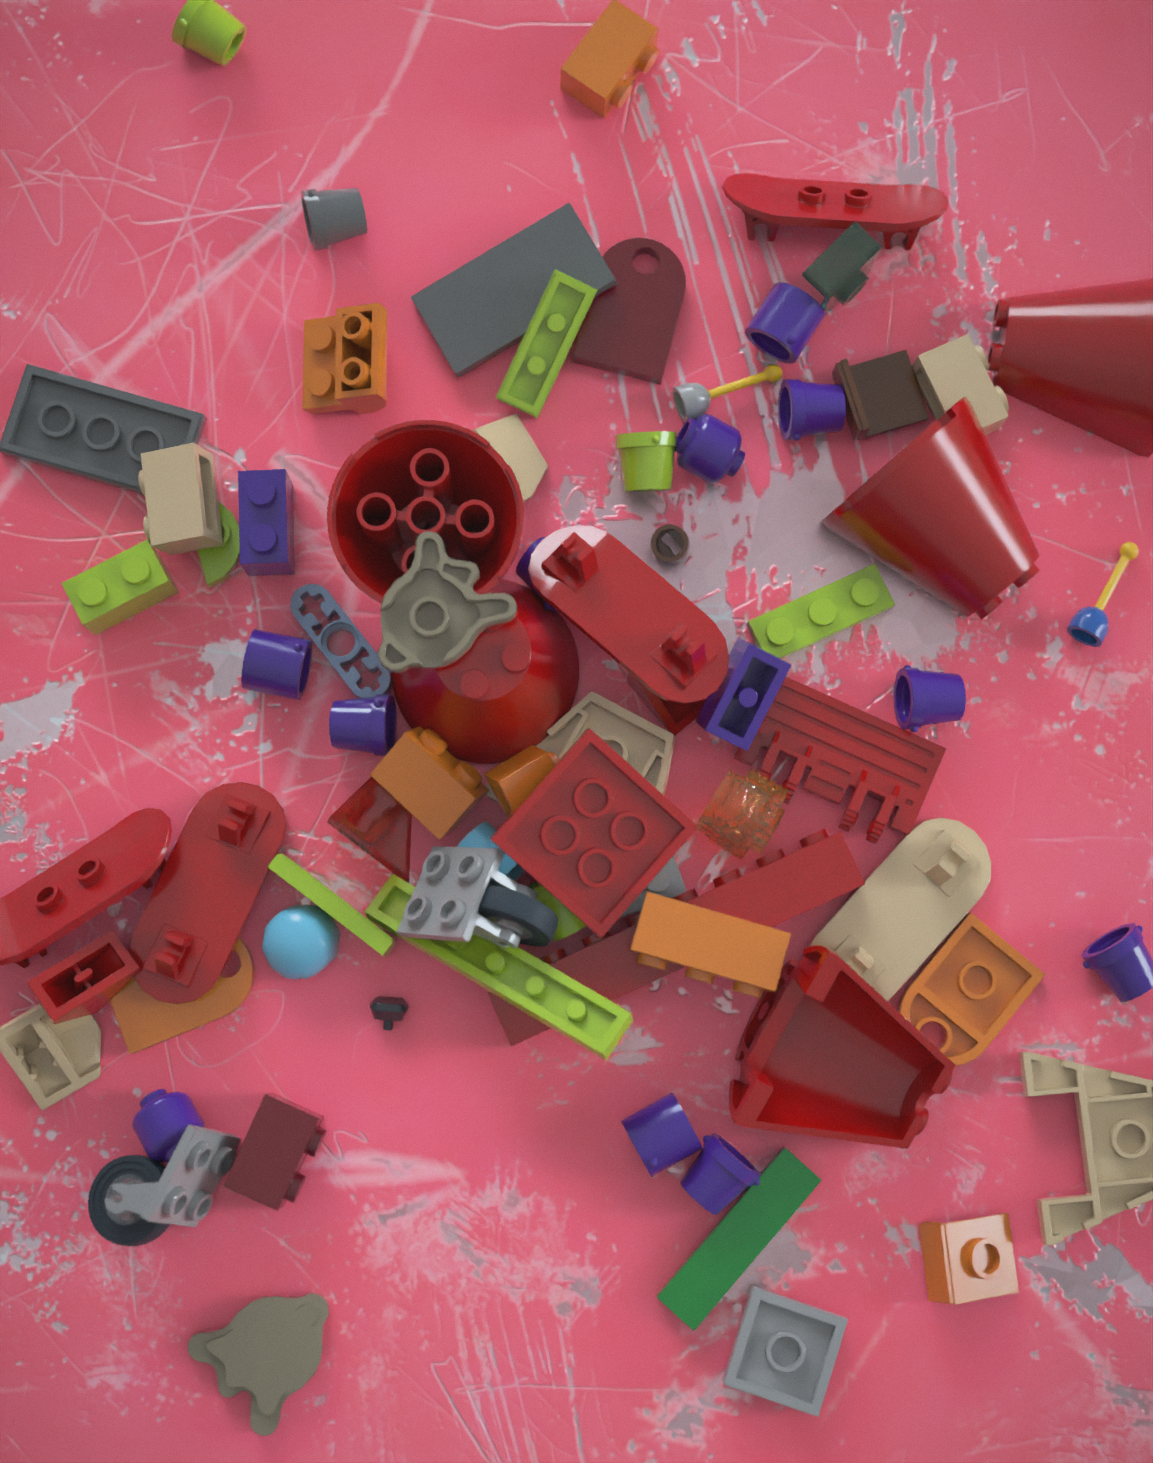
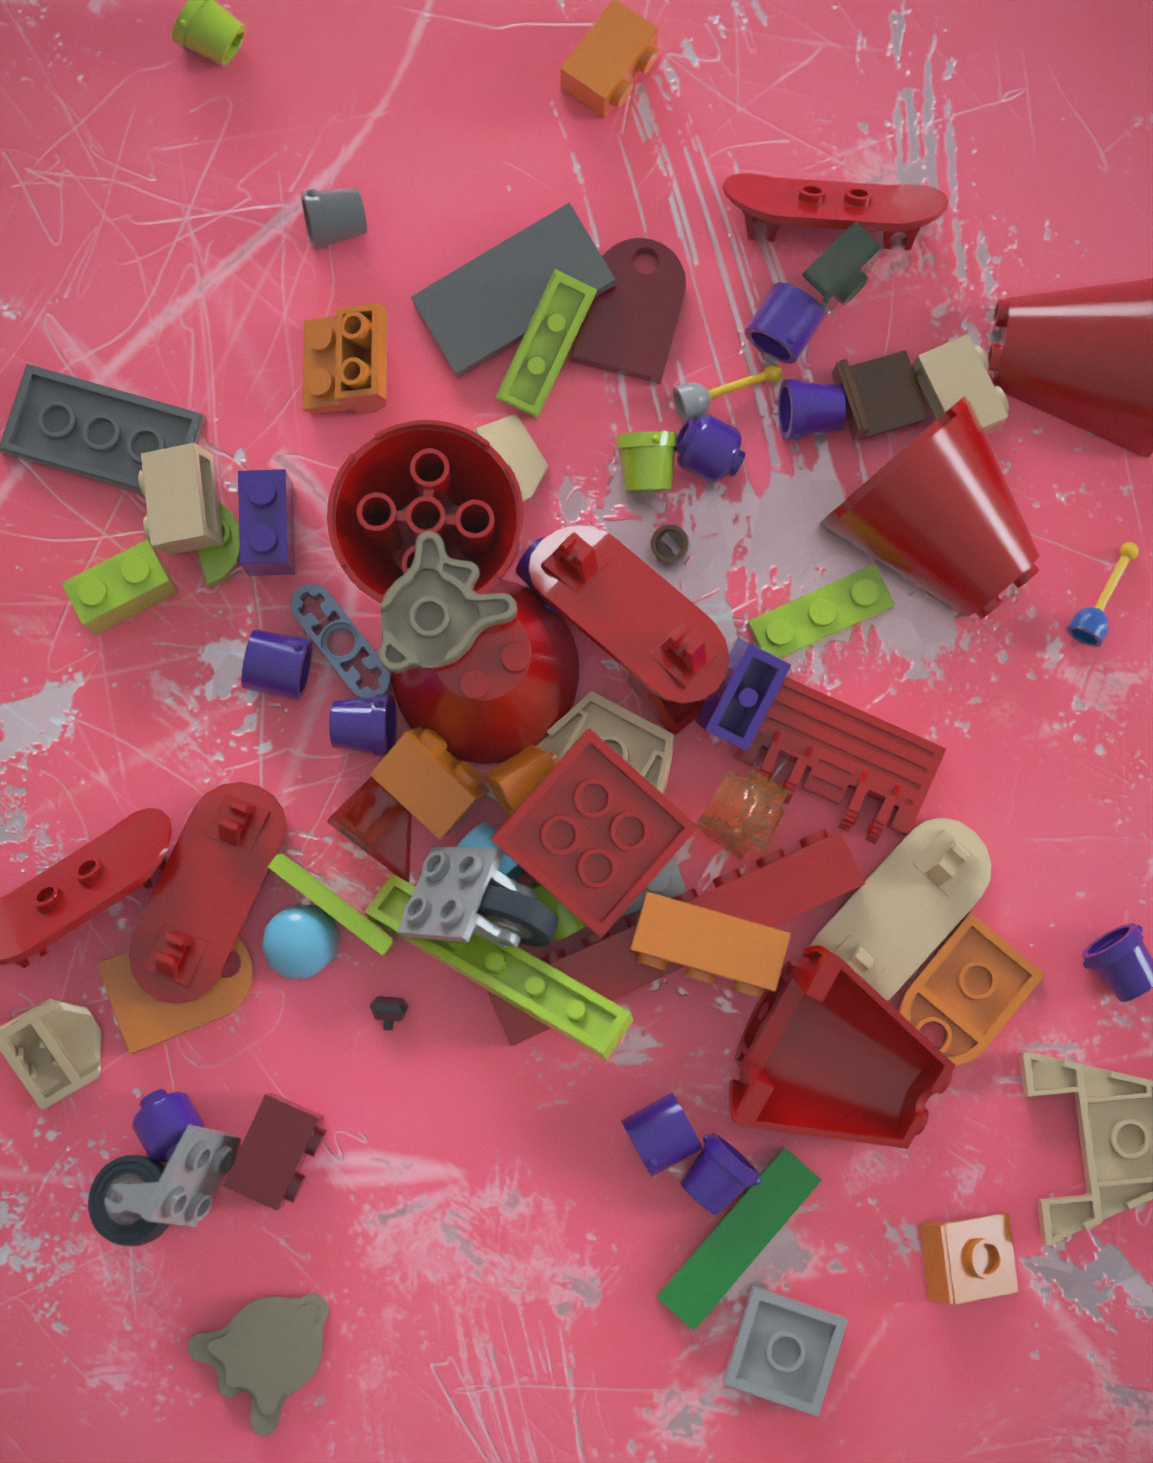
(84, 979): red slope -> none
(927, 698): dark purple piece -> none

